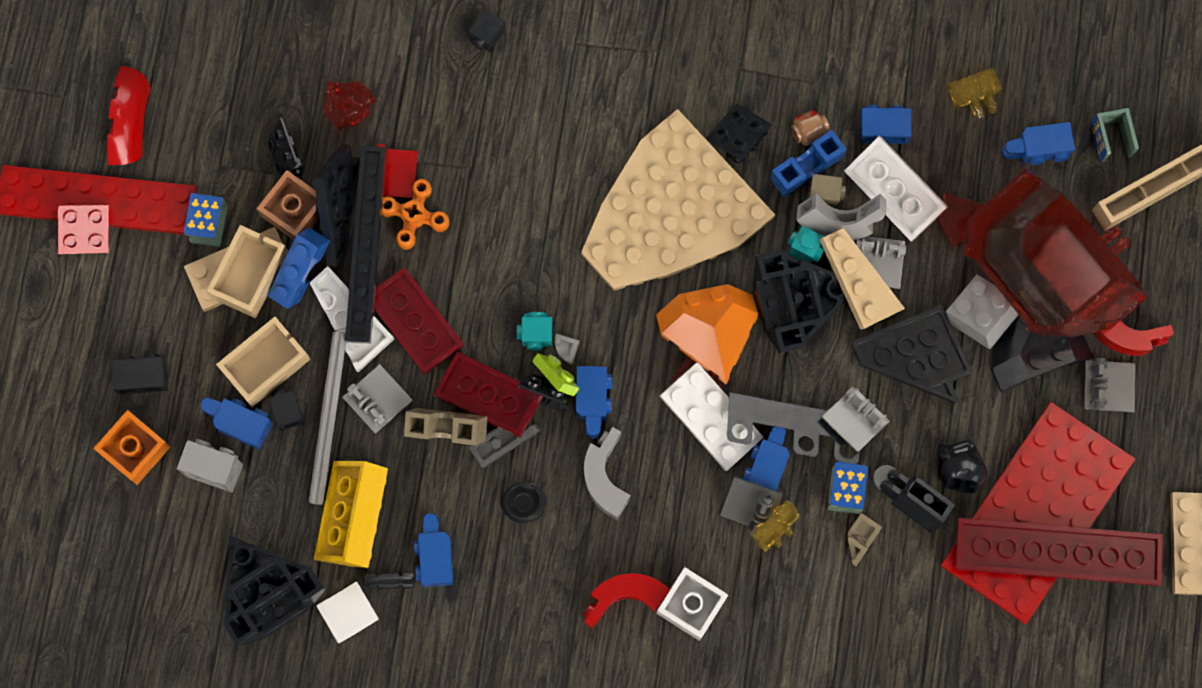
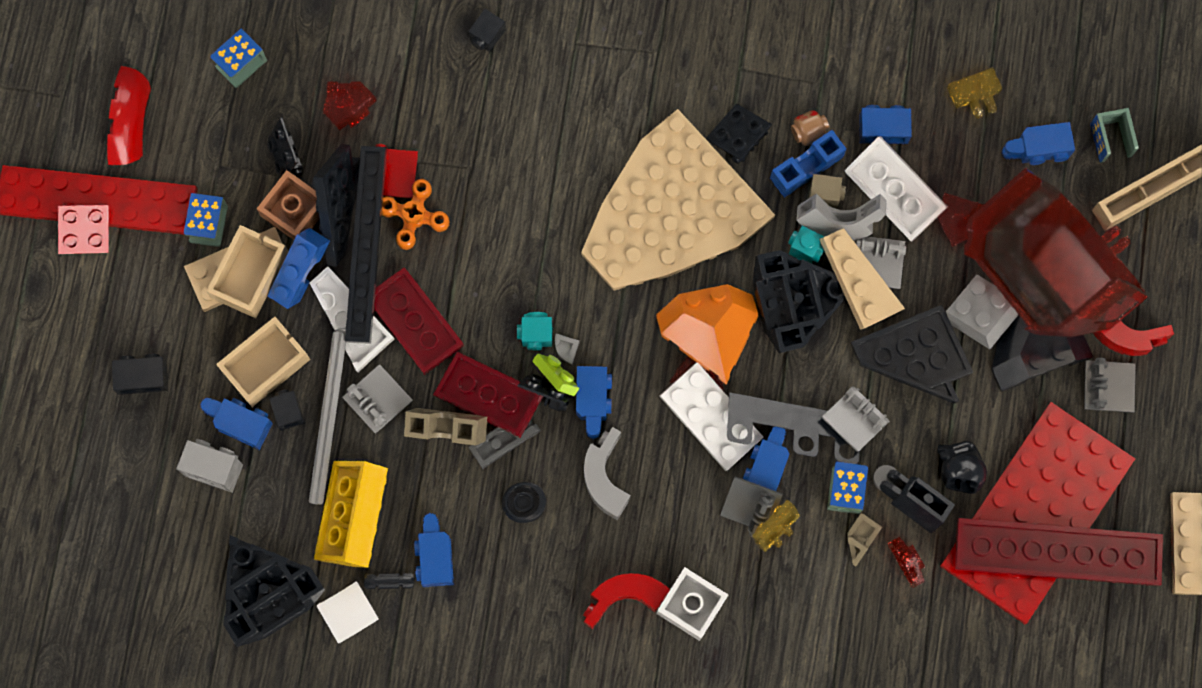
(132, 447): orange brick -> none
(238, 58): none -> piece
(908, 561): none -> clear red plate

